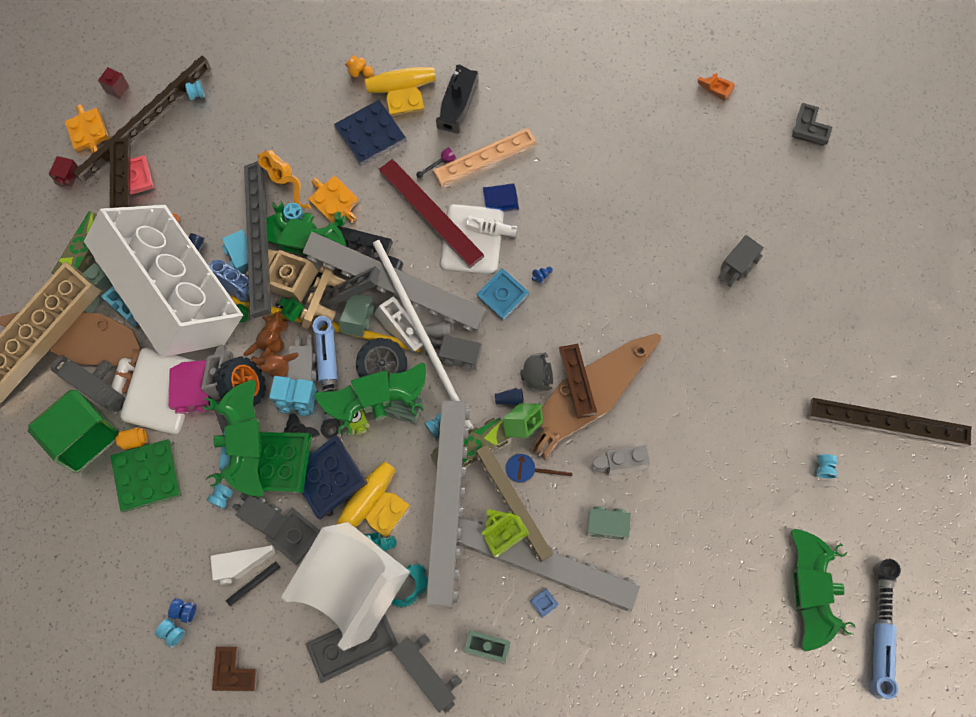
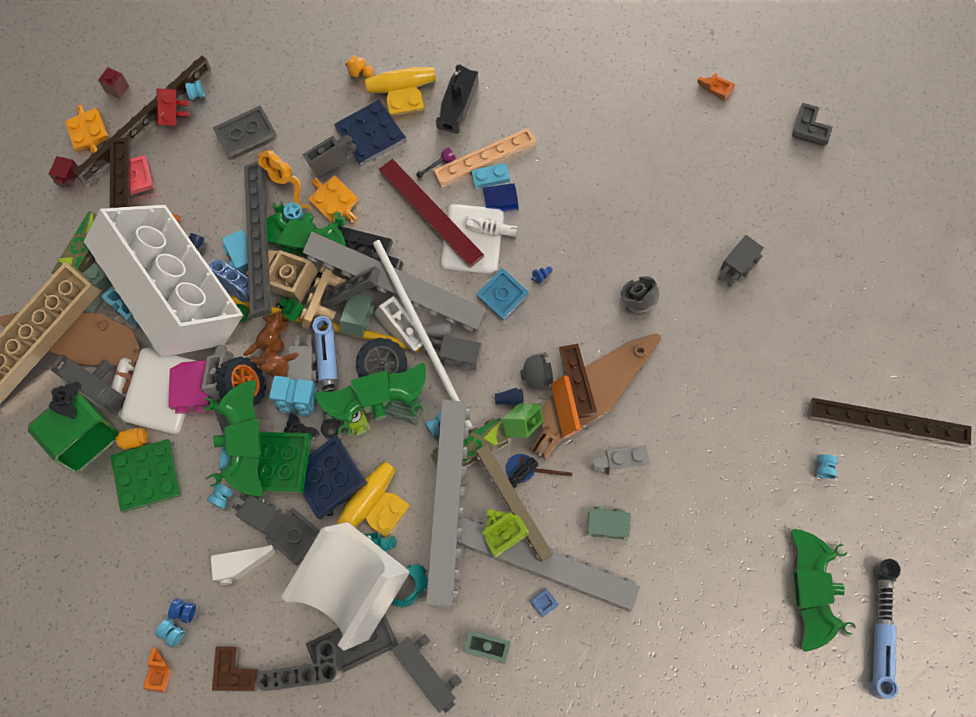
(63, 399): none -> black animal
(158, 673): none -> orange slope
(166, 107): none -> red hinge
(244, 131): none -> dark grey plate
(253, 583): black bar -> none
(300, 672): none -> dark grey beam
(329, 154): none -> dark grey hinge
(490, 176): none -> medium azure plate
(523, 472): none -> black axle
(565, 407): none -> orange tile
(640, 295): none -> dark grey cylinder

